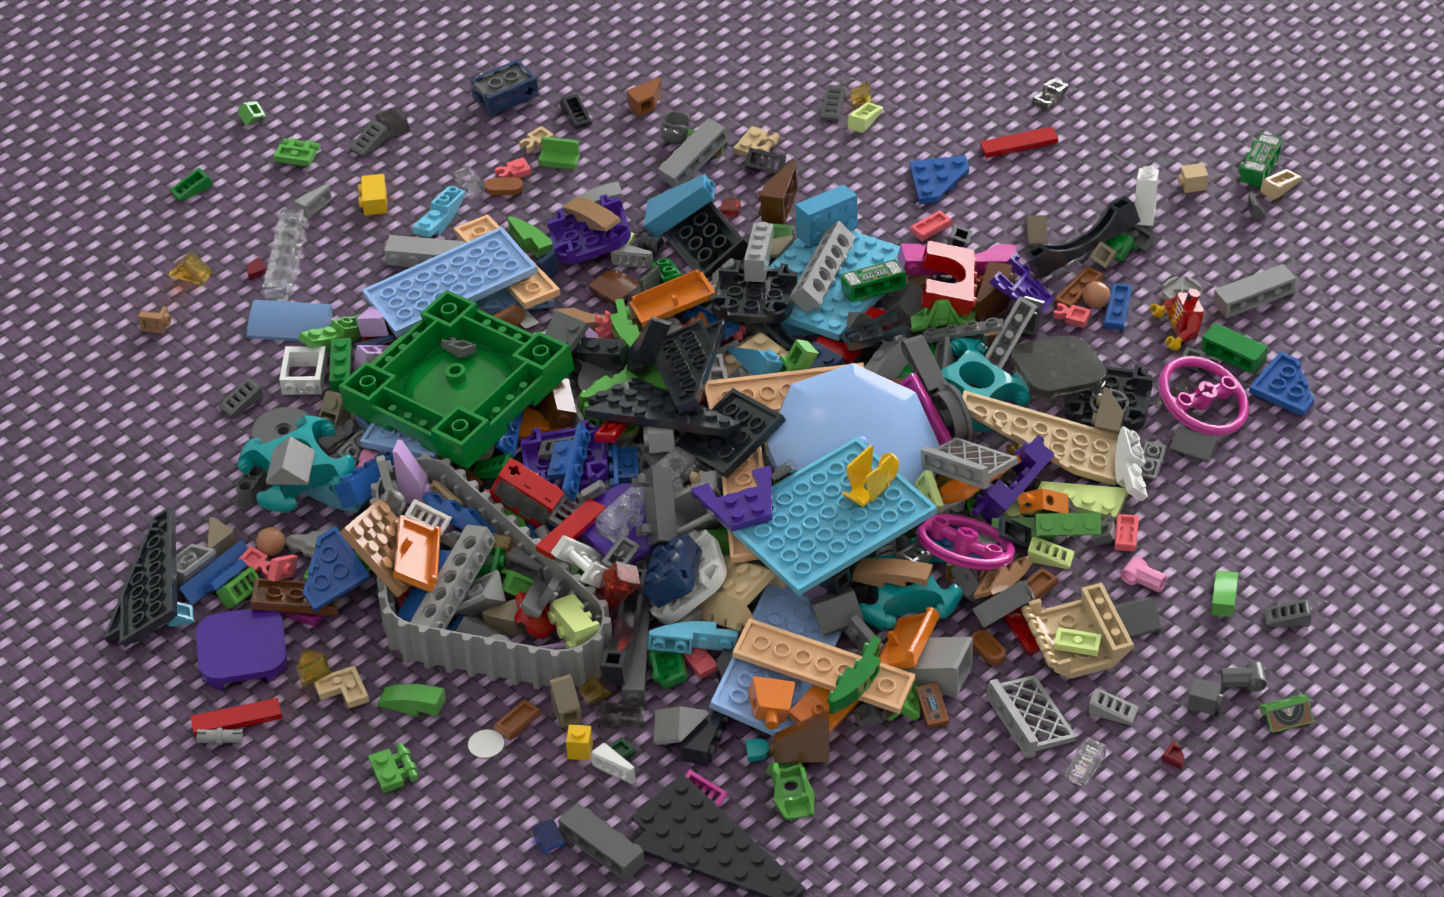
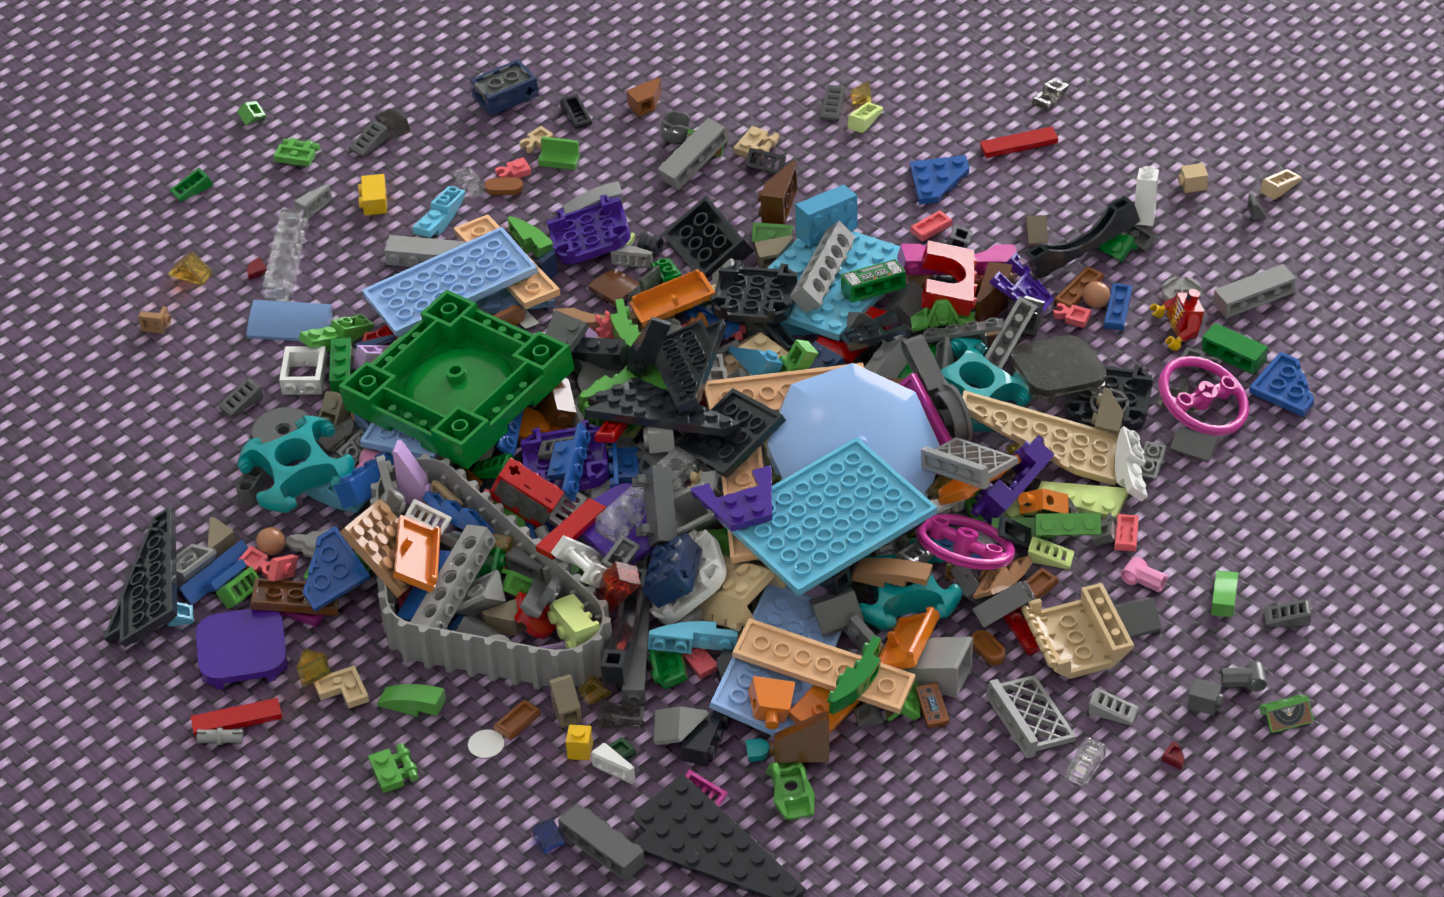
(291, 463): light grey slope -> none
(372, 323): lavender slope -> none
(459, 348): dark grey plate -> none
(592, 213): medium nougat slope -> none
(594, 490): light grey slope -> none
(677, 204): dark azure slope -> none
(731, 206): clear red tile -> none
(758, 252): light grey brick -> none
(784, 471): dark grey slope -> none
(861, 474): yellow piece -> none
(928, 487): yellowish green plate -> none
(1077, 642): yellowish green plate -> none
(1103, 255): dark tan slope -> none
(1260, 159): brick -> none

